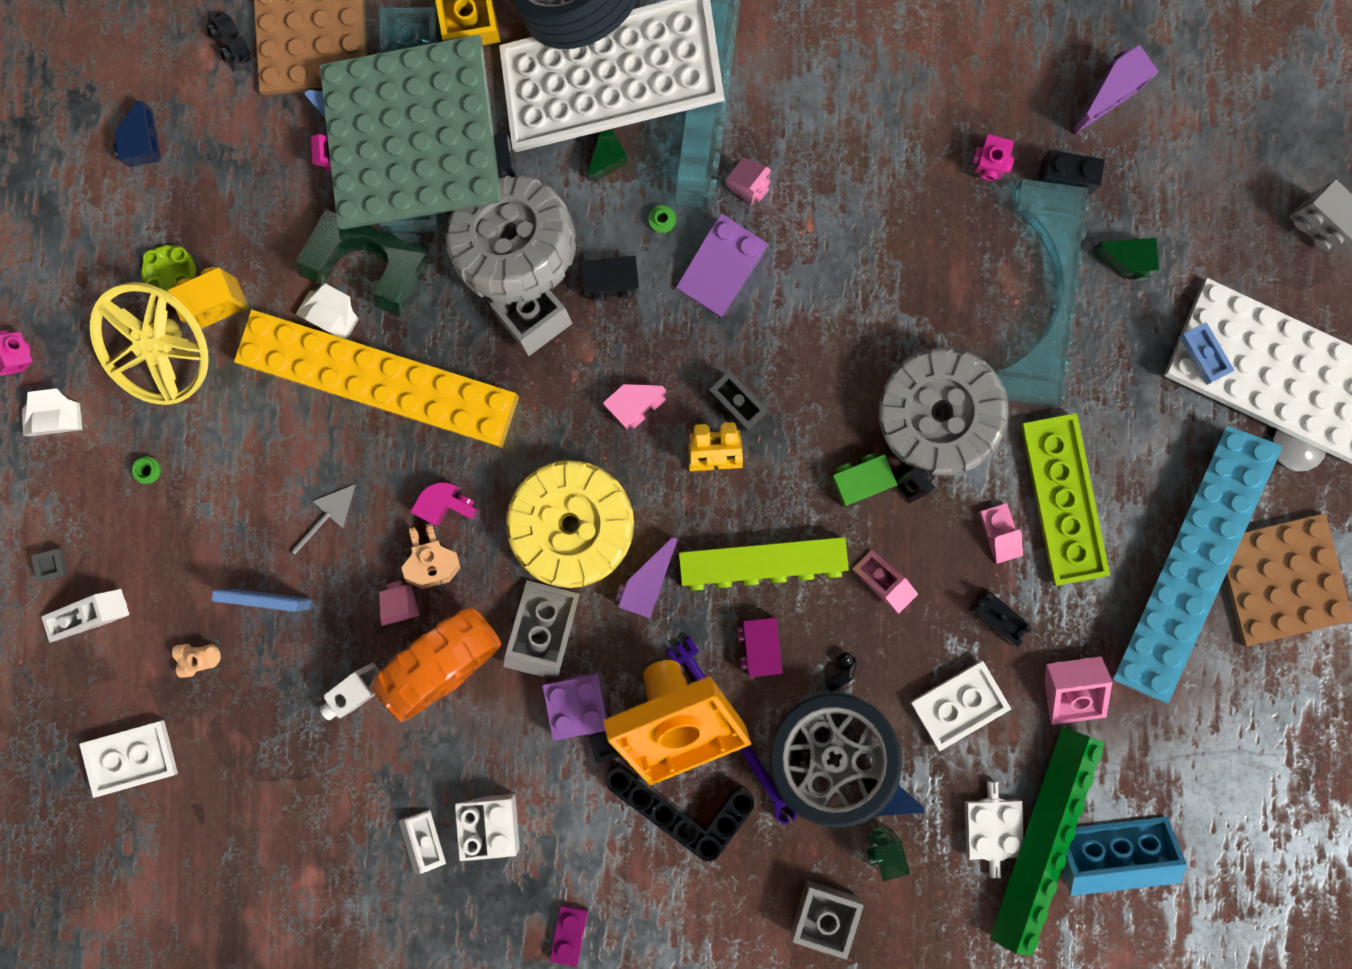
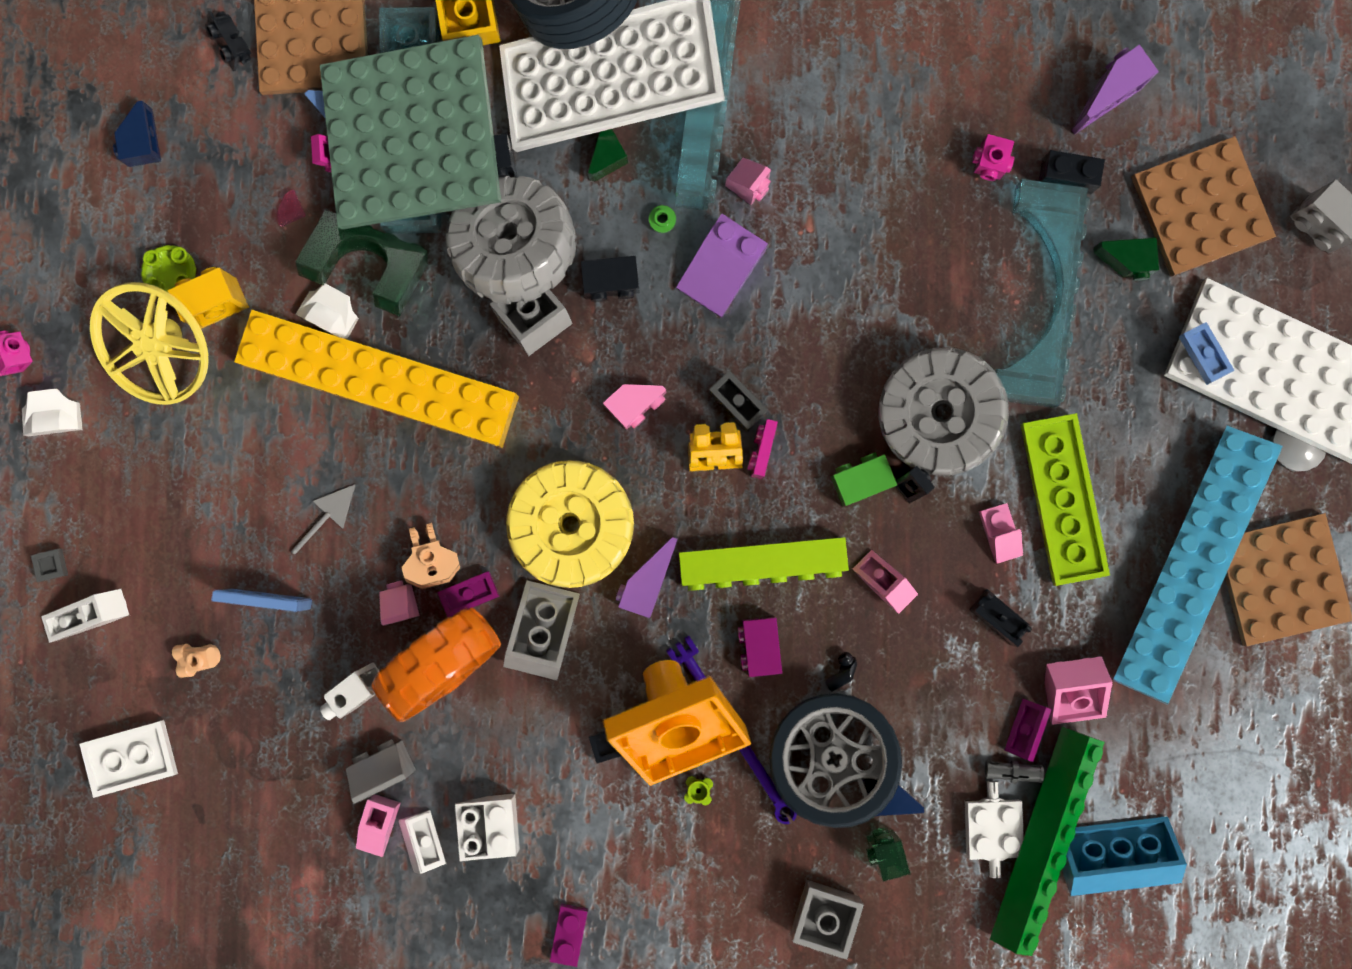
(138, 470): bright green plate -> none
(290, 209): none -> clear pink tile
(376, 824): none -> bright pink slope
(378, 770): none -> light grey slope
(436, 501): dark pink brick -> none
(468, 594): none -> magenta plate
(575, 706): medium lavender brick -> none
(679, 816): black beam -> none
(703, 797): none -> lime plate
(764, 438): none -> dark pink plate
(960, 705): white plate -> none
(1014, 771): none -> dark grey pin
(1027, 730): none -> magenta plate
(1203, 206): none -> medium nougat plate

